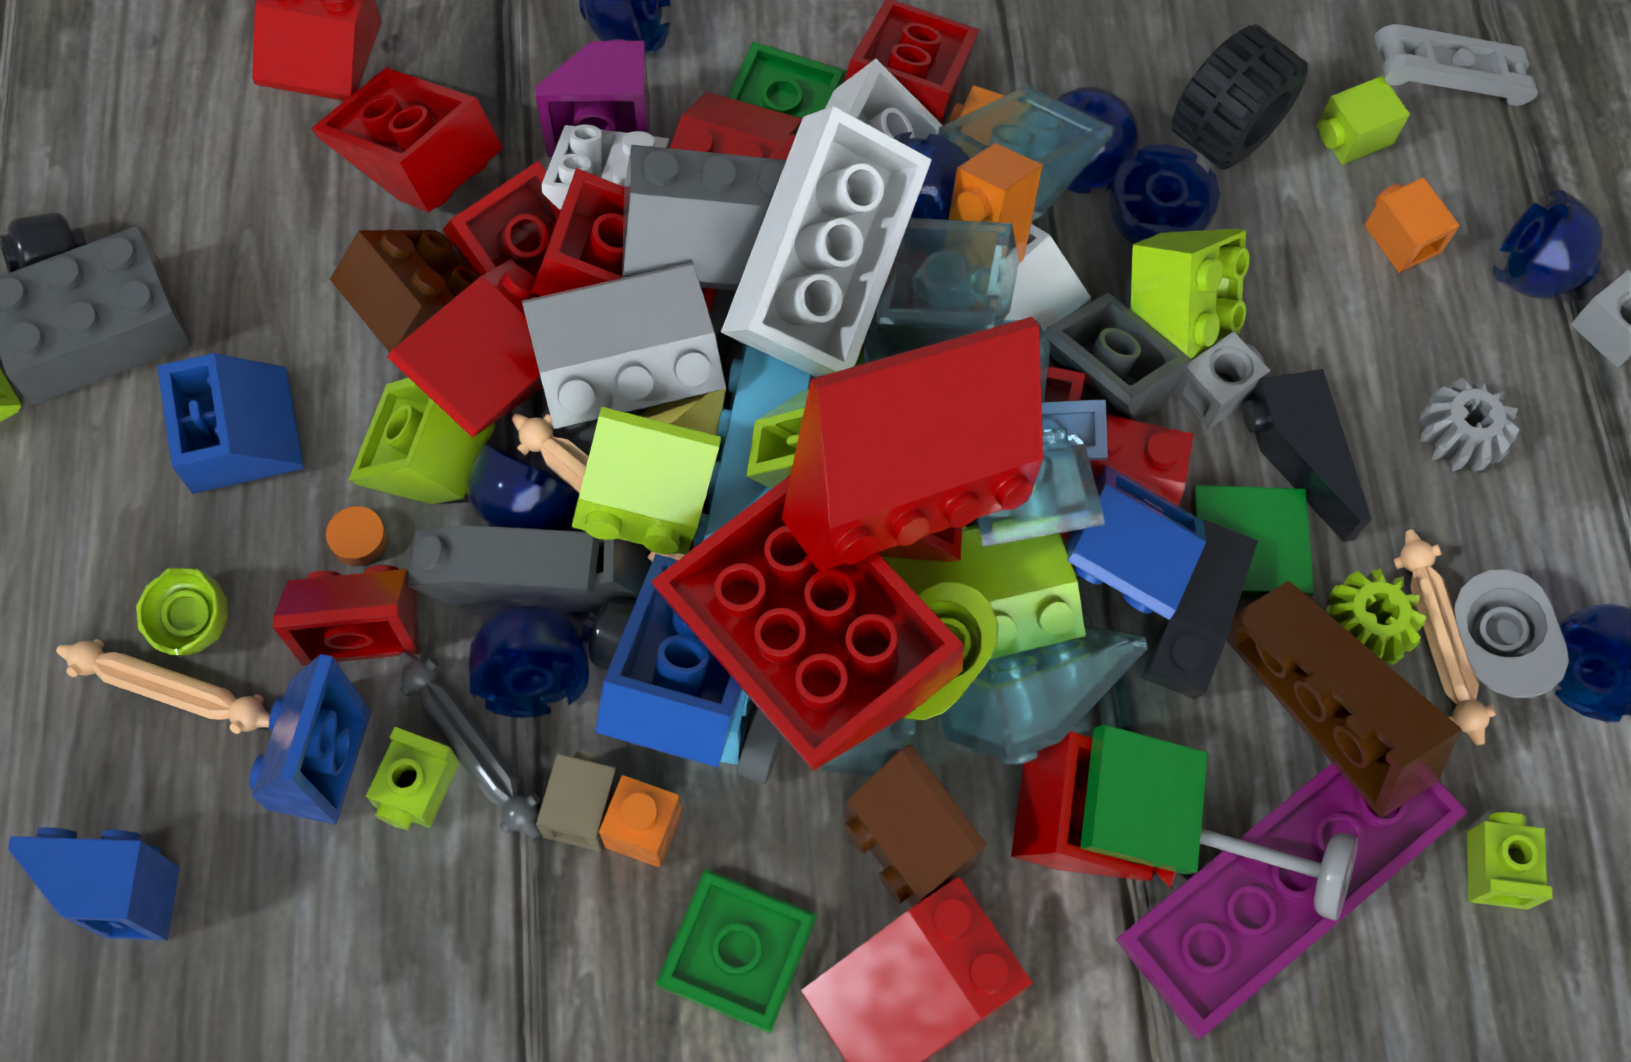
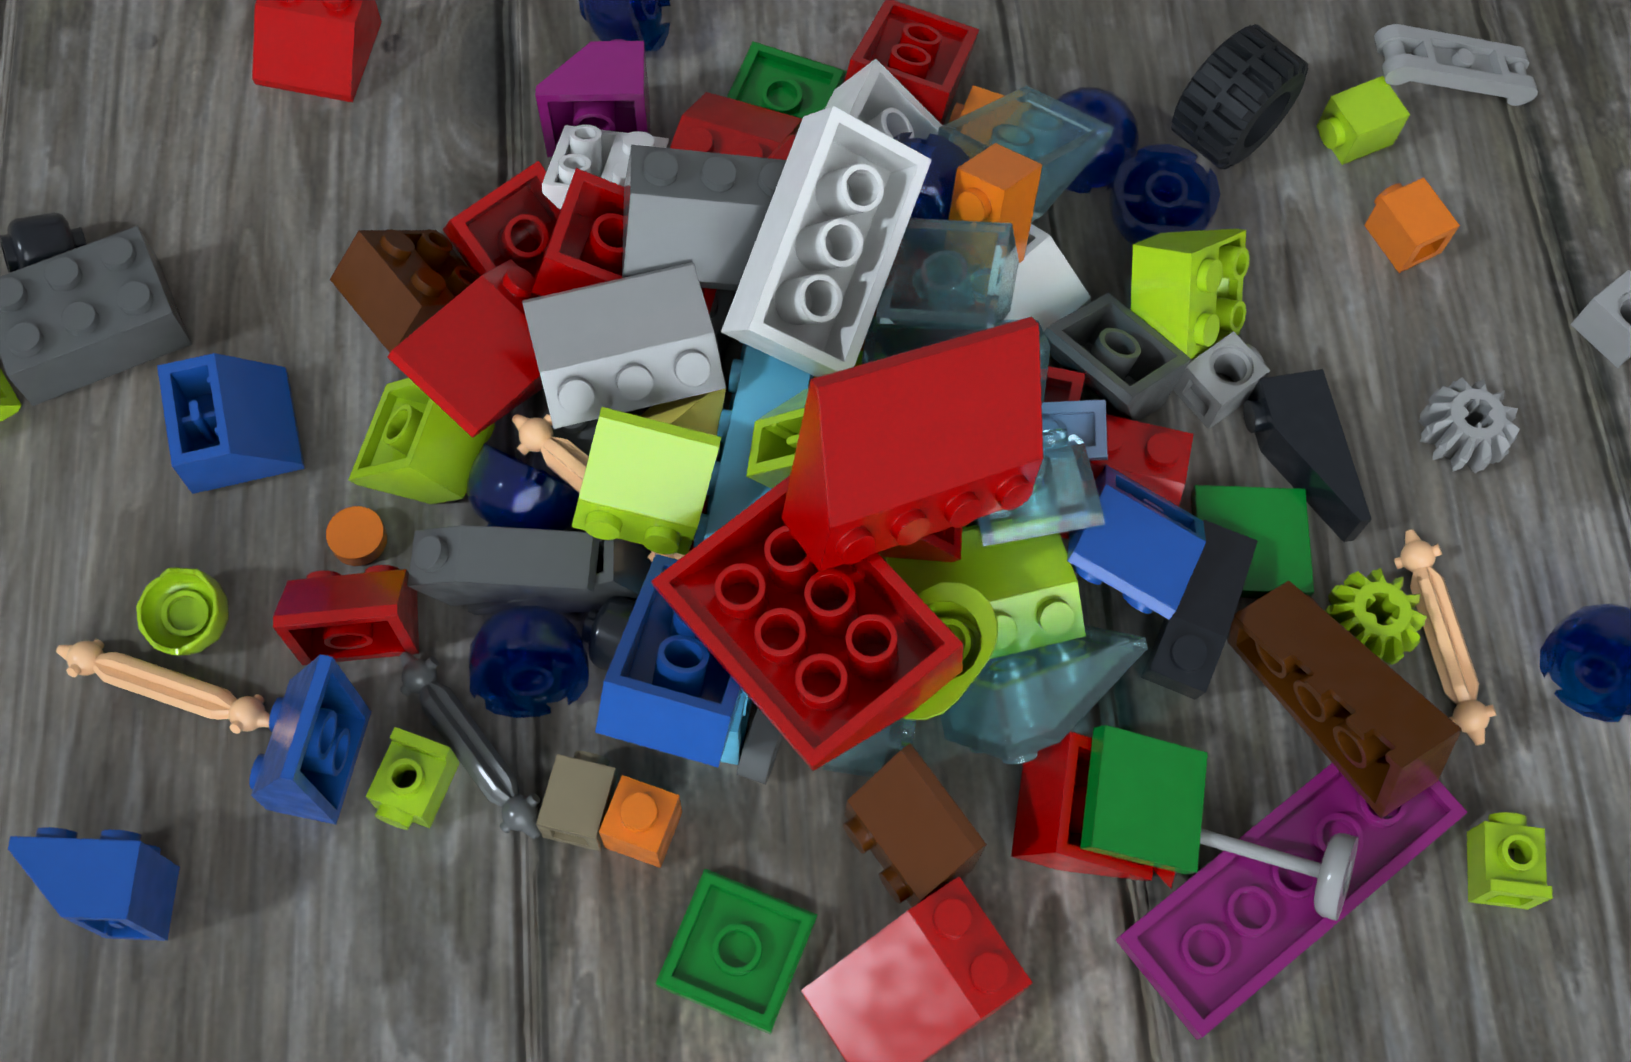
(411, 137): red slope -> none
(1511, 634): light grey piece -> none
(1552, 248): clear blue cylinder -> none

